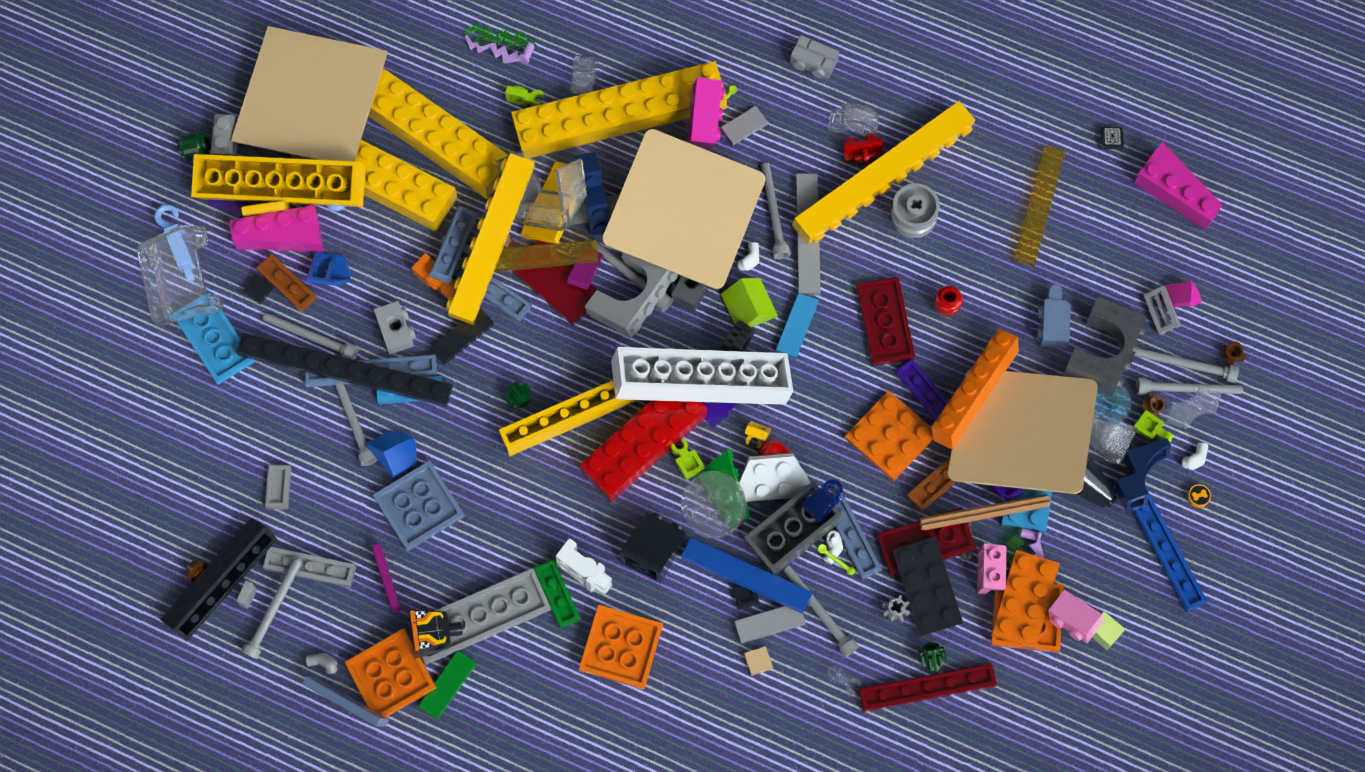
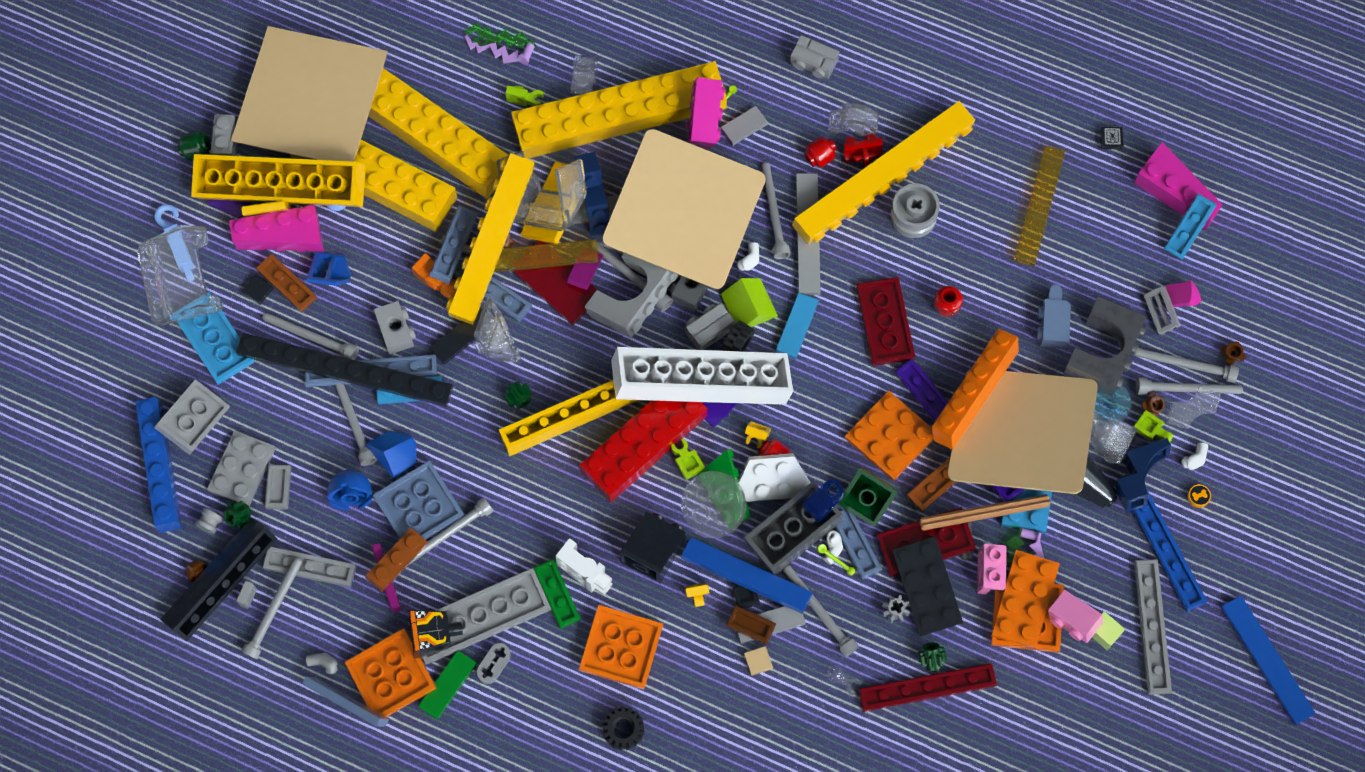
(158, 466): none -> blue brick
(192, 417): none -> light grey plate
(208, 521): none -> light grey wheel
(237, 514): none -> dark green gear
(241, 468): none -> light grey plate
(349, 489): none -> blue cylinder
(396, 560): none -> dark orange plate
(481, 509): none -> light grey piece
(493, 335): none -> clear wedge
(497, 666): none -> light grey beam
(623, 742): none -> black tyre
(697, 592): none -> yellow tile
(709, 327): none -> light grey brick
(750, 625): none -> reddish brown tile
(820, 152): none -> red head
(868, 496): none -> dark green slope
(1152, 627): none -> light grey tile
(1190, 226): none -> dark azure tile
(1268, 660): none -> blue tile

